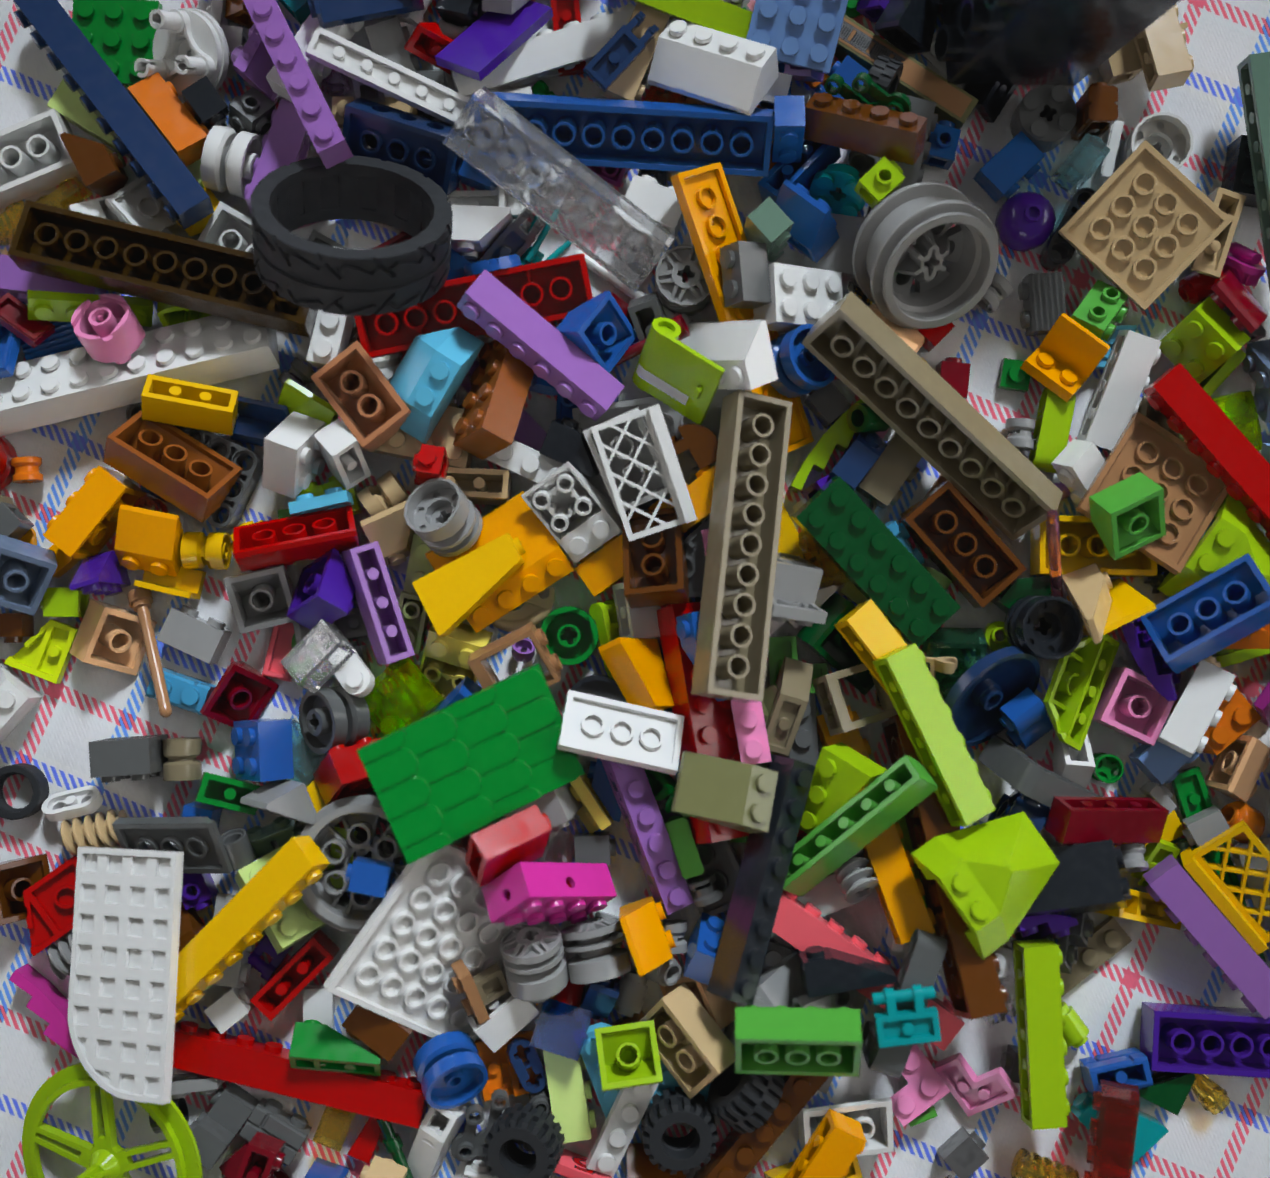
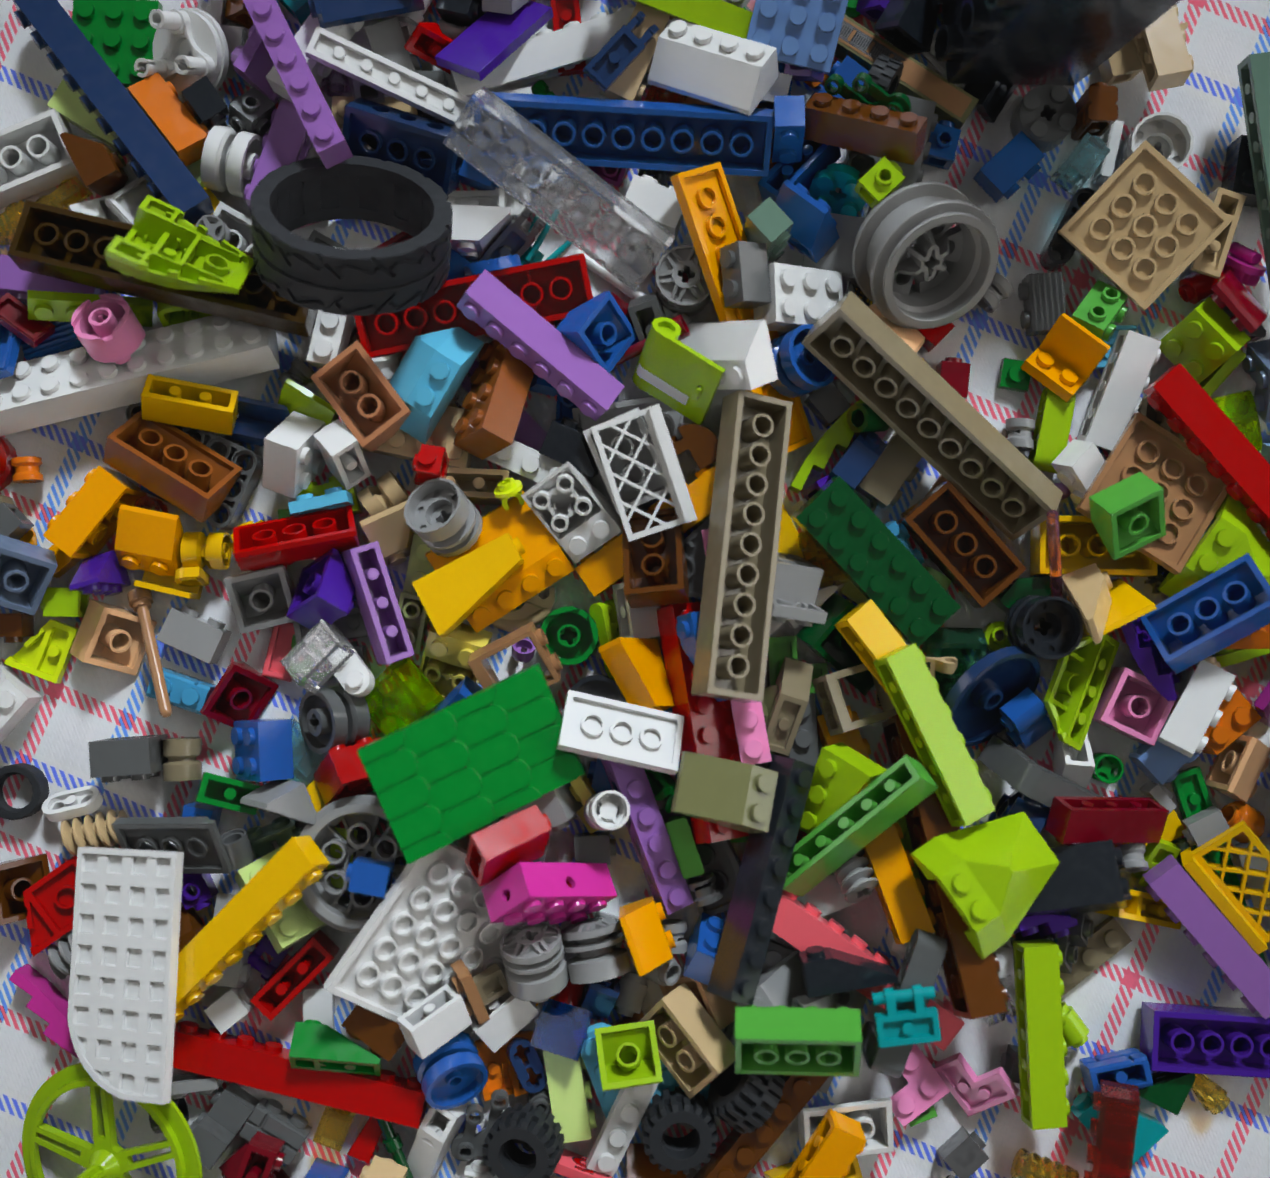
(176, 253): none -> lime wedge
(192, 577): none -> yellow tile
(214, 223): none -> light grey wheel
(434, 1021): none -> white brick
(508, 488): none -> neon yellow plate
(607, 810): none -> white wheel
(1025, 221): dark purple cylinder -> none

